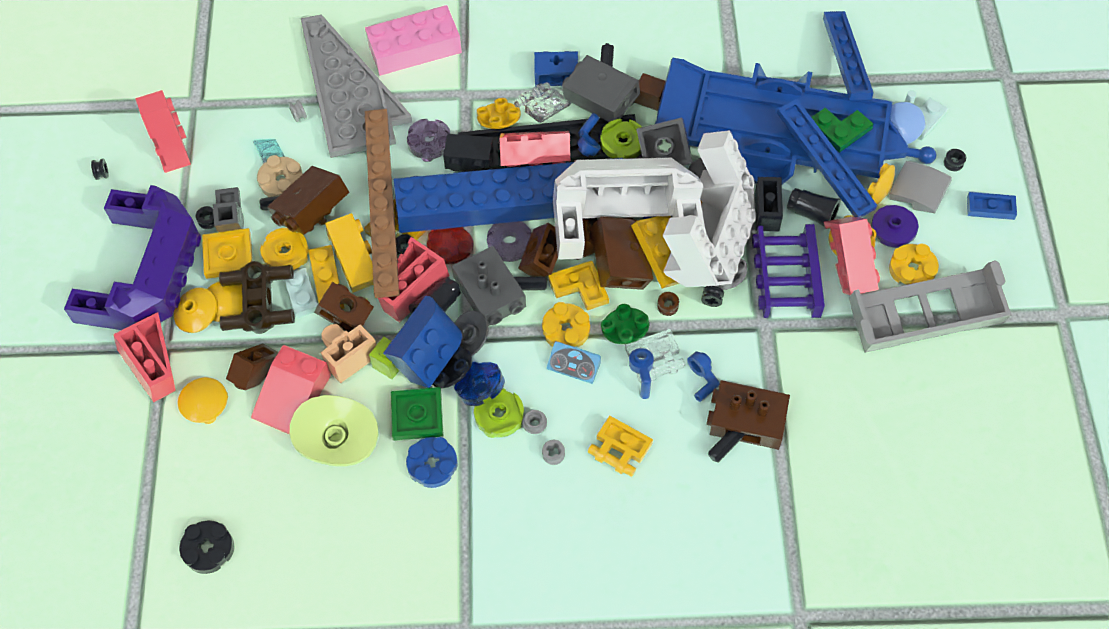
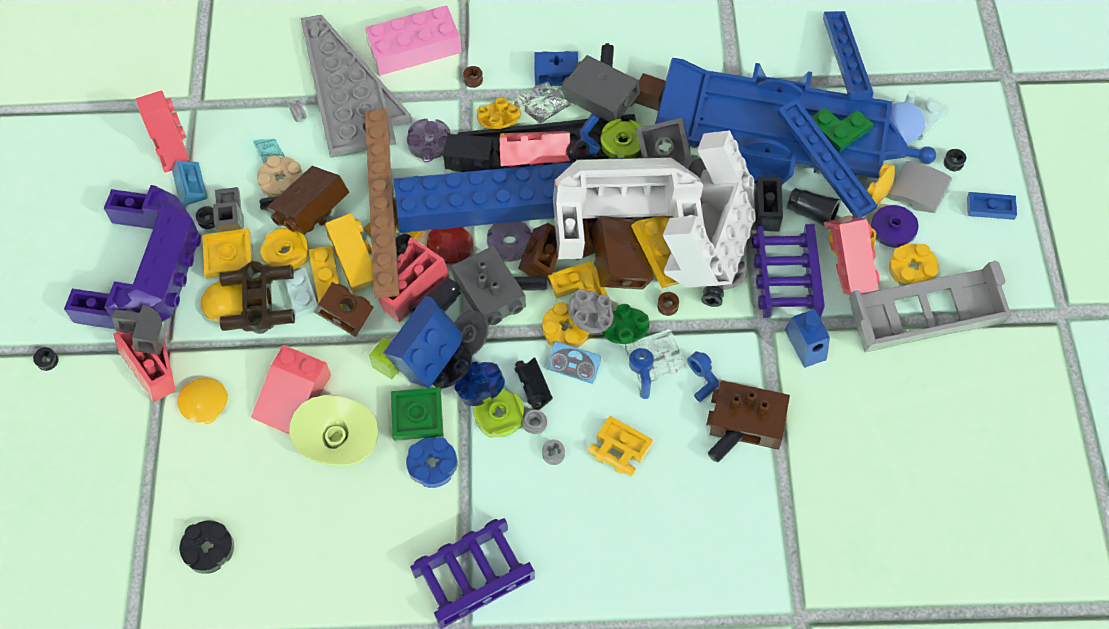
(40, 353): none -> black bush
(99, 169): black bush -> none
(145, 327): none -> dark grey brick
(189, 182): none -> dark azure slope
(195, 310): yellow dish -> none
(250, 366): reddish brown slope -> none
(346, 351): light nougat brick -> none
(475, 71): none -> reddish brown bush
(495, 586): none -> dark purple fence
(534, 383): none -> black hinge
(583, 153): none -> black bush
(591, 311): none -> light grey dish
(808, 333): none -> blue torso

